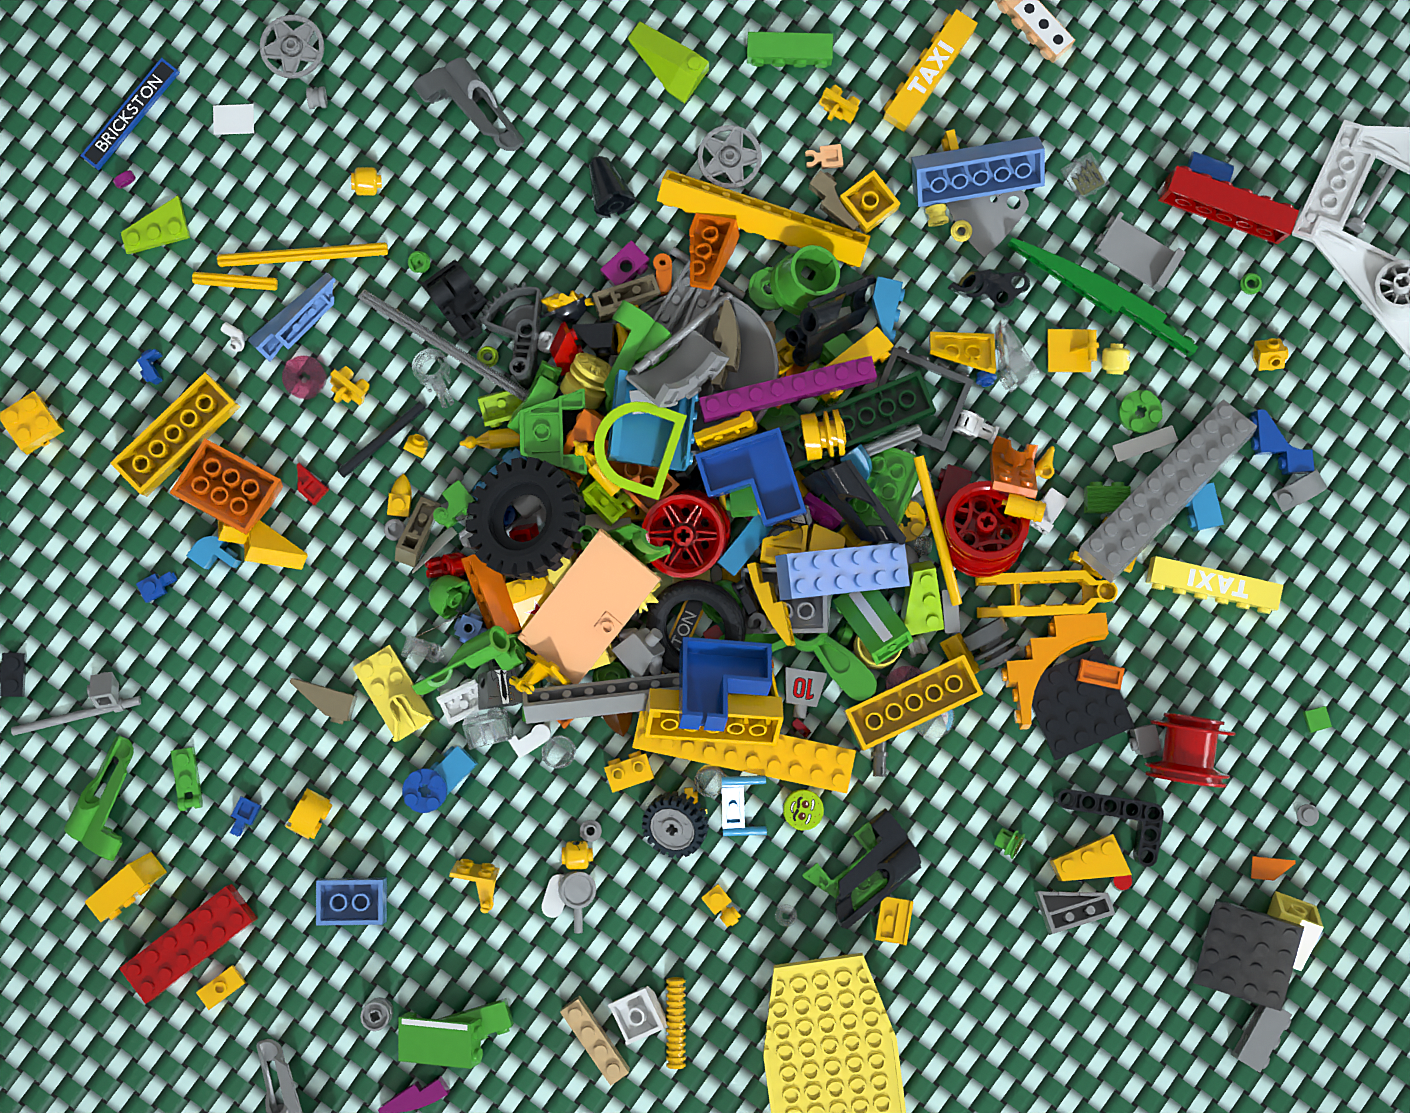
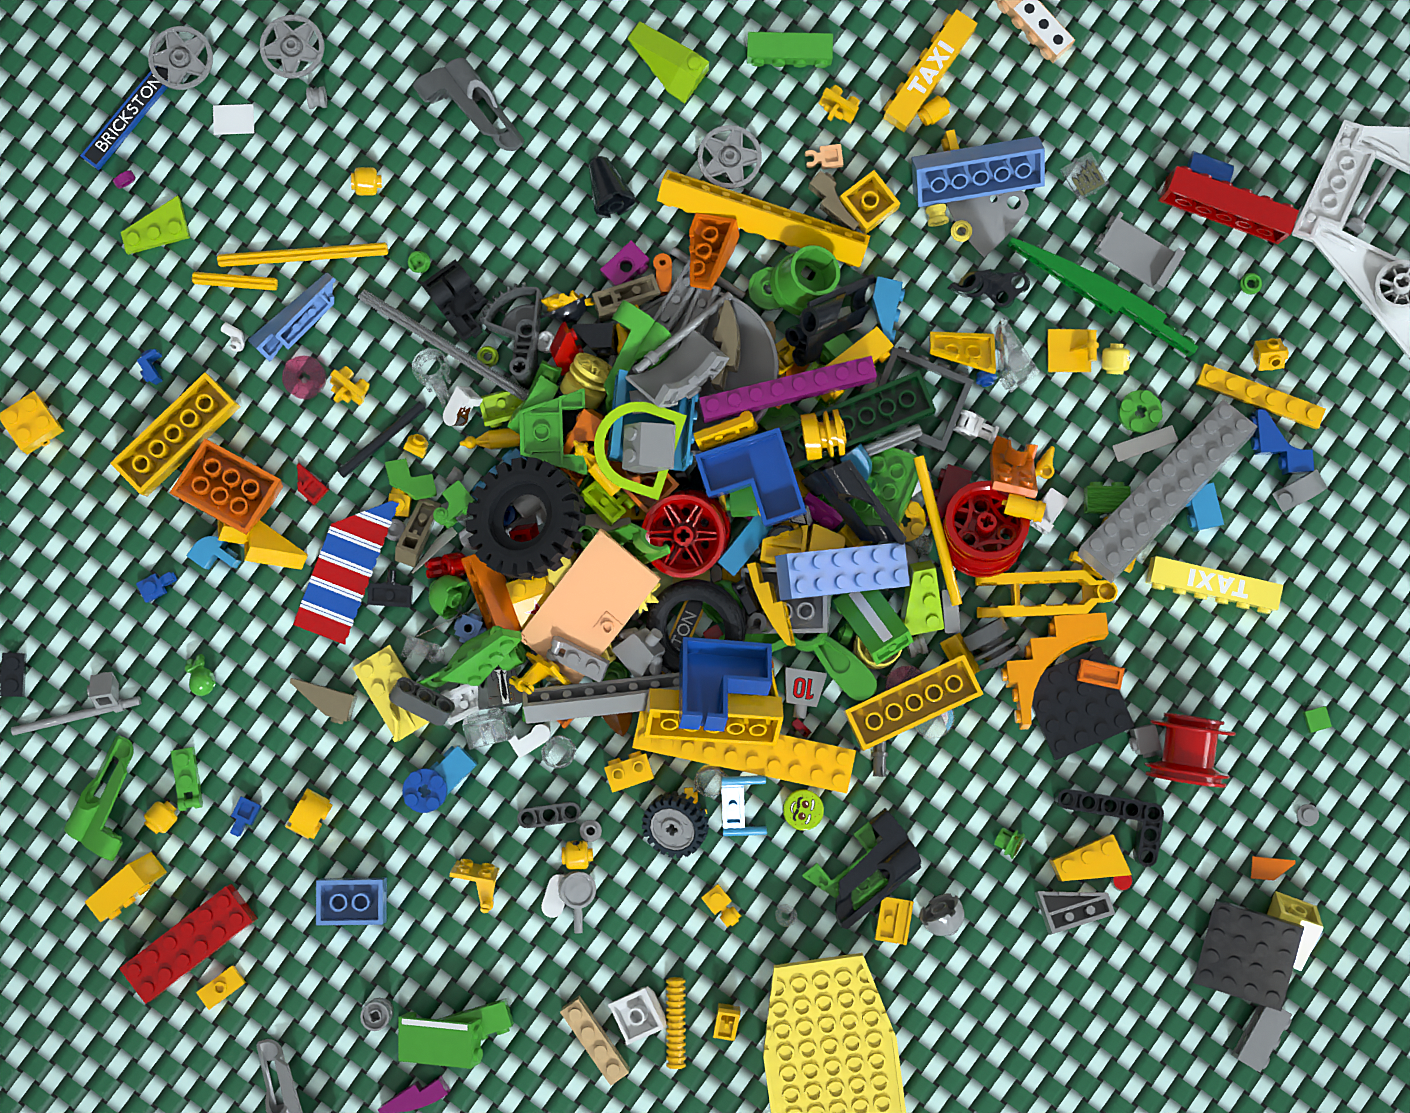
(160, 817): none -> yellow head
(180, 57): none -> light grey wheel
(201, 679): none -> bright green piece
(344, 572): none -> sticker
(390, 593): none -> black plate
(416, 487): none -> bright green tile
(421, 701): none -> dark grey beam
(460, 406): none -> white leg
(482, 660): none -> bright green wing
(539, 819): none -> dark grey beam
(578, 658): none -> light grey plate
(648, 447): none -> light grey slope
(726, 1021): none -> yellow slope
(934, 110): none -> yellow brick
(943, 915): none -> light grey cylinder
(1260, 396): none -> yellow plate

